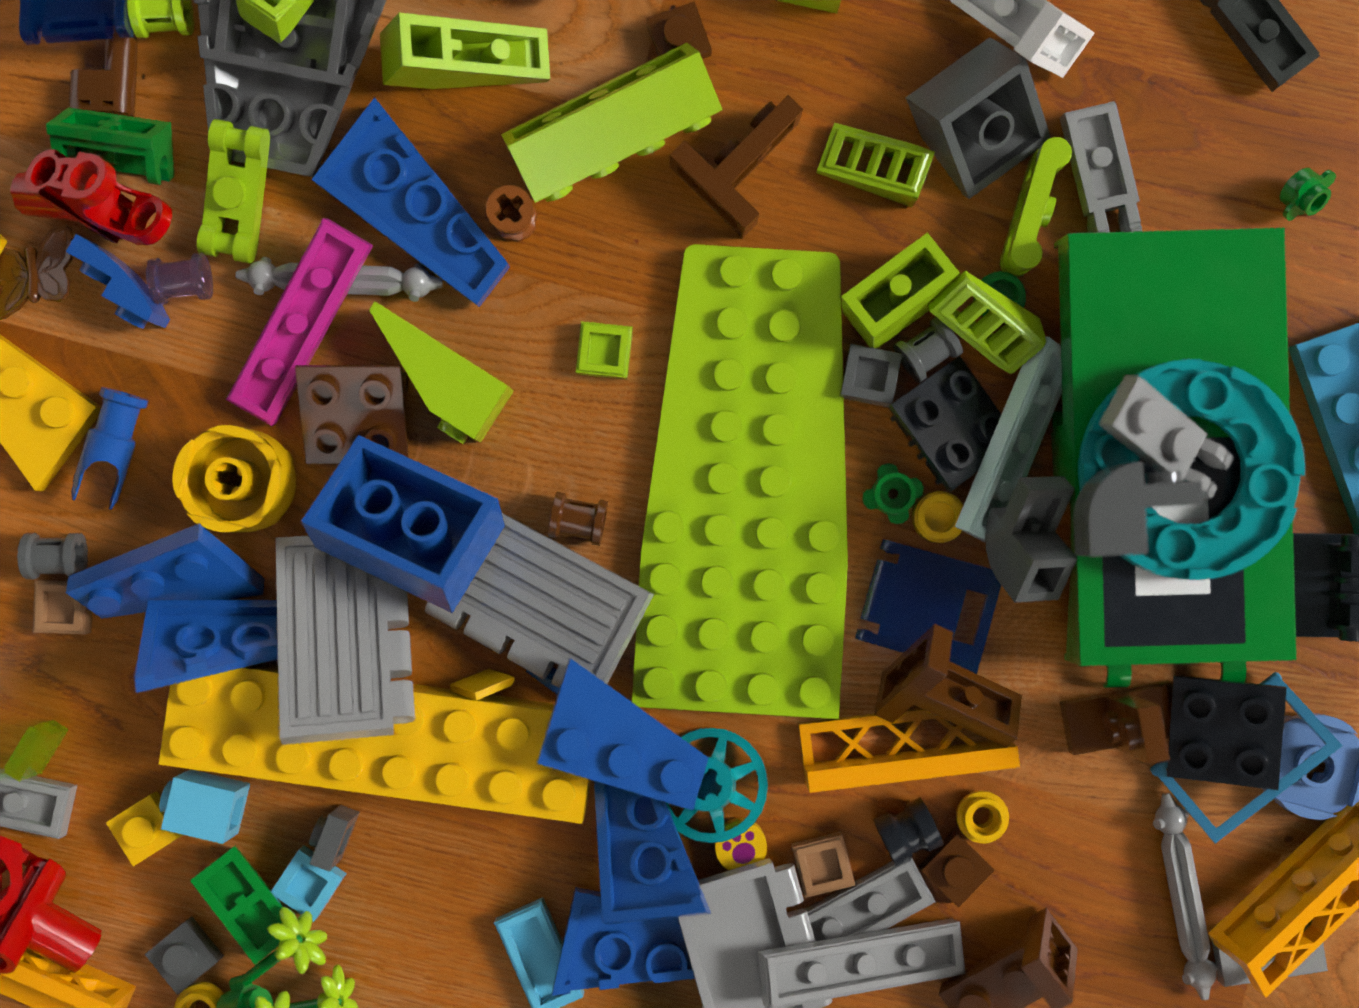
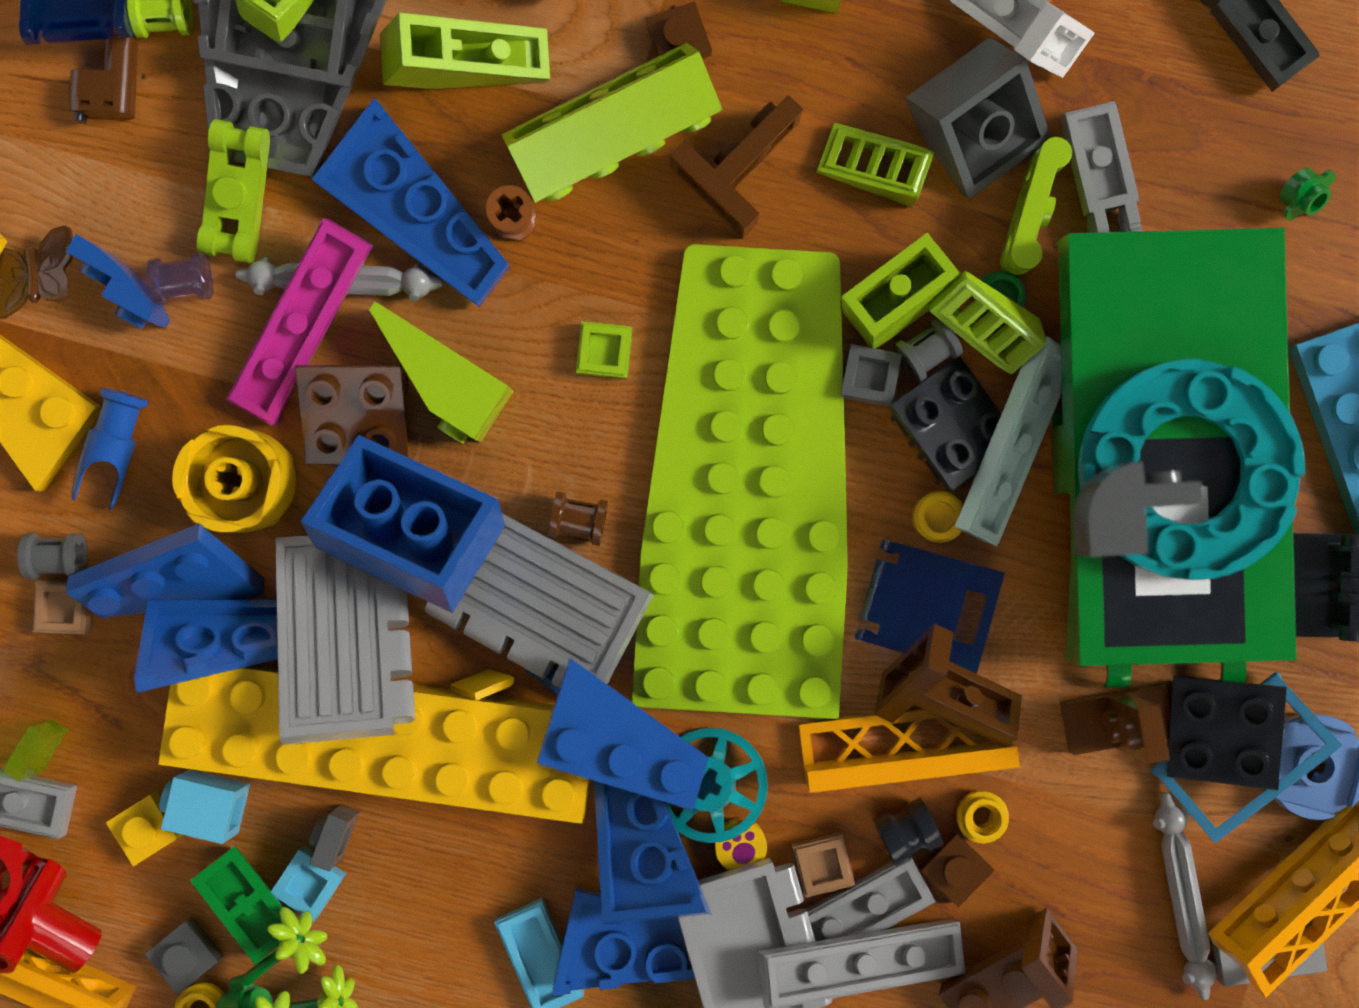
(88, 193): red connector -> none
(123, 141): green hinge -> none
(907, 491): green plate -> none
(1023, 540): dark grey brick -> none
(1161, 433): light grey hinge -> none

